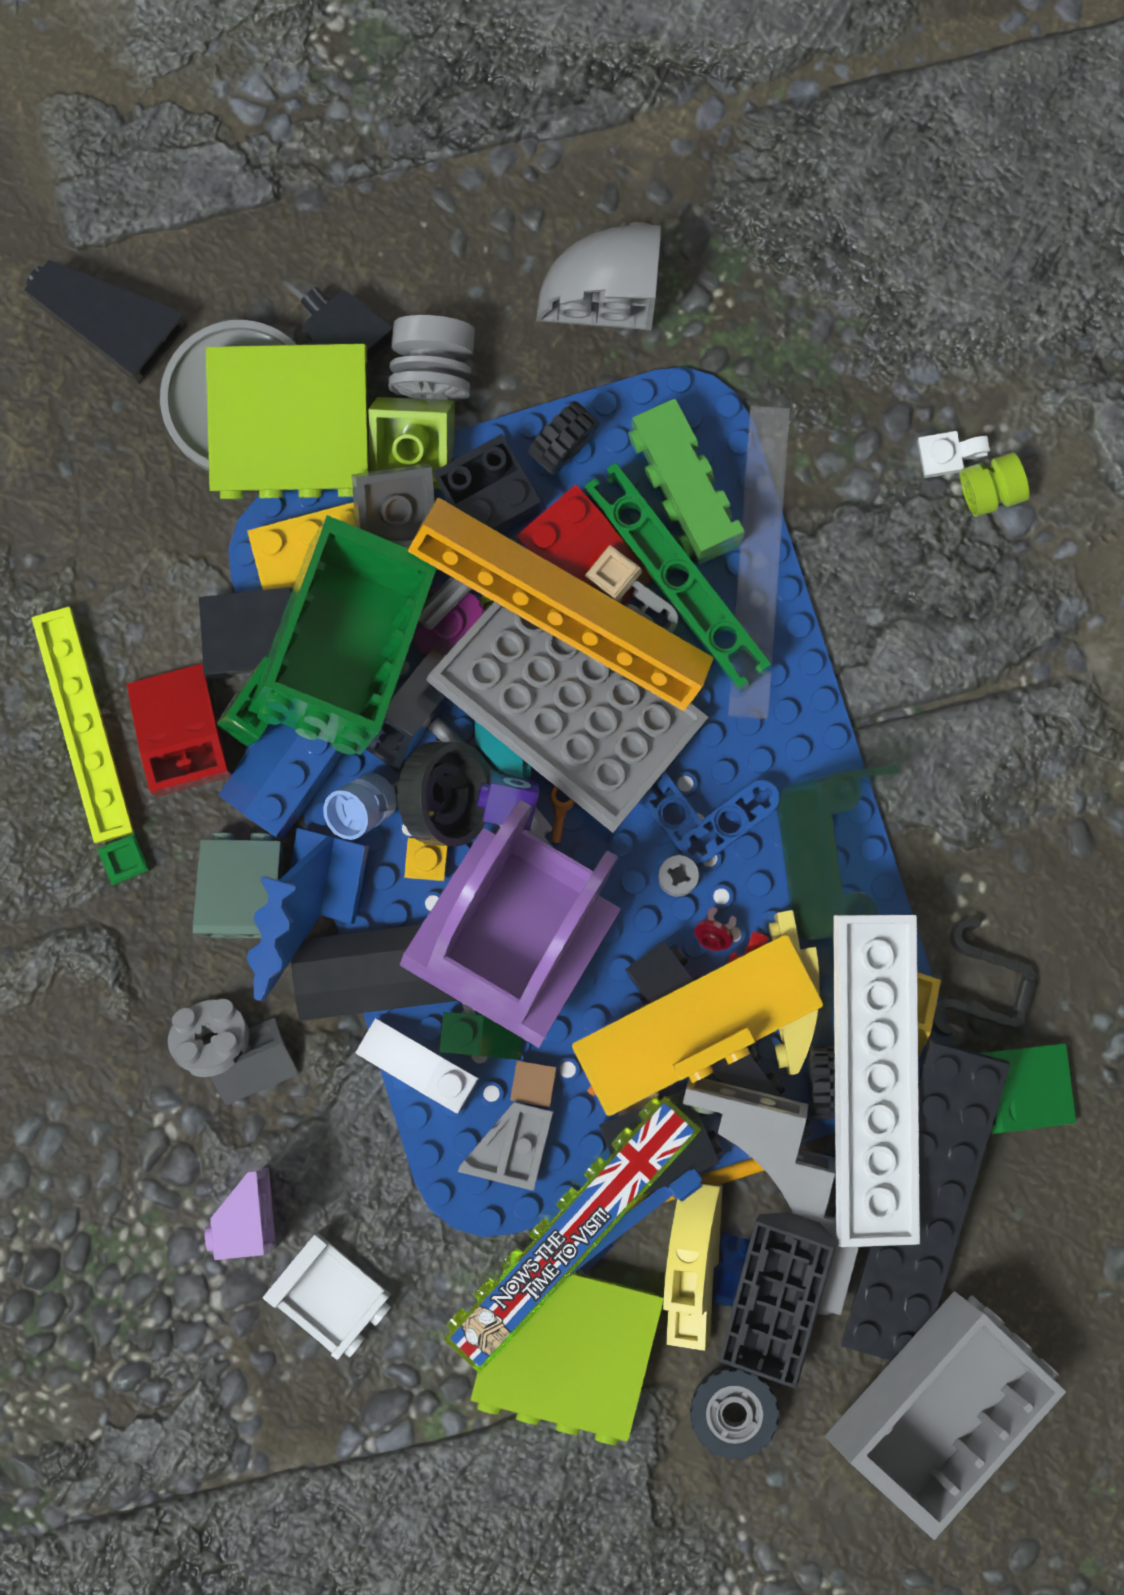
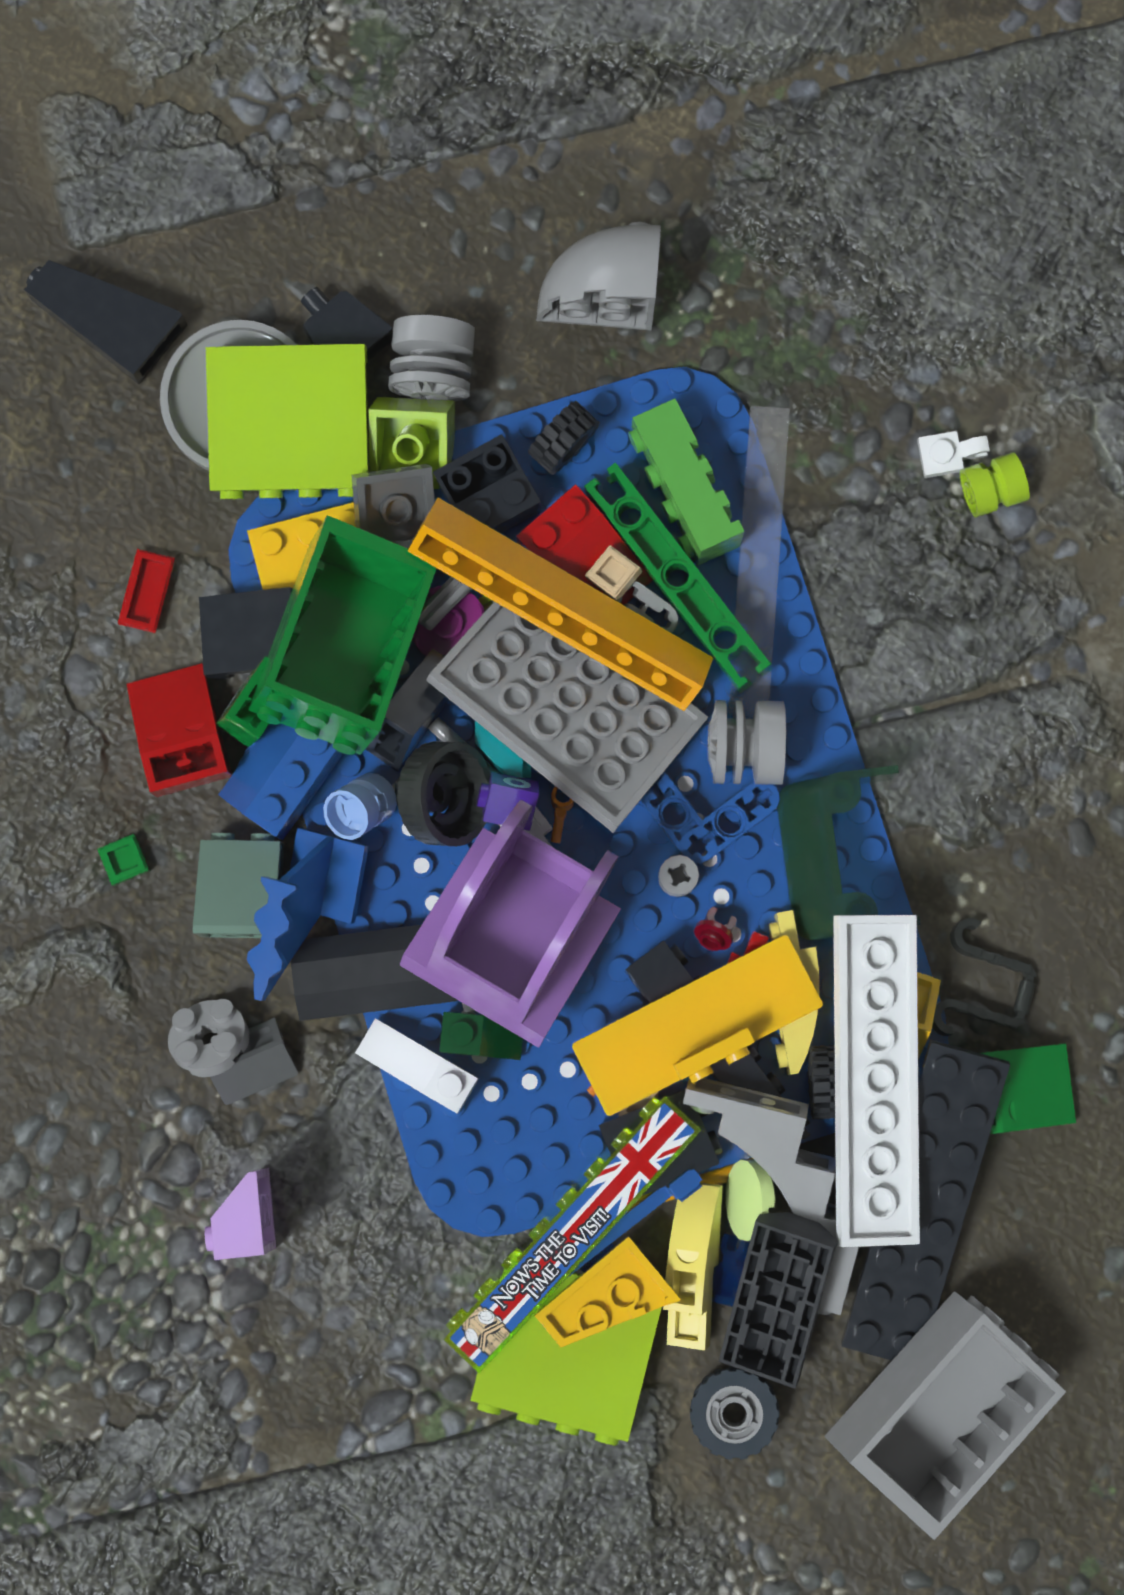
(82, 725): neon yellow plate -> none
(146, 591): none -> red tile
(329, 1296): white panel -> none
(425, 860): yellow plate -> none
(511, 1148): light grey wing -> none
(533, 1084): medium nougat tile -> none
(607, 1294): none -> yellow wing
(747, 1195): none -> yellowish green tile
(748, 742): none -> light grey wheel

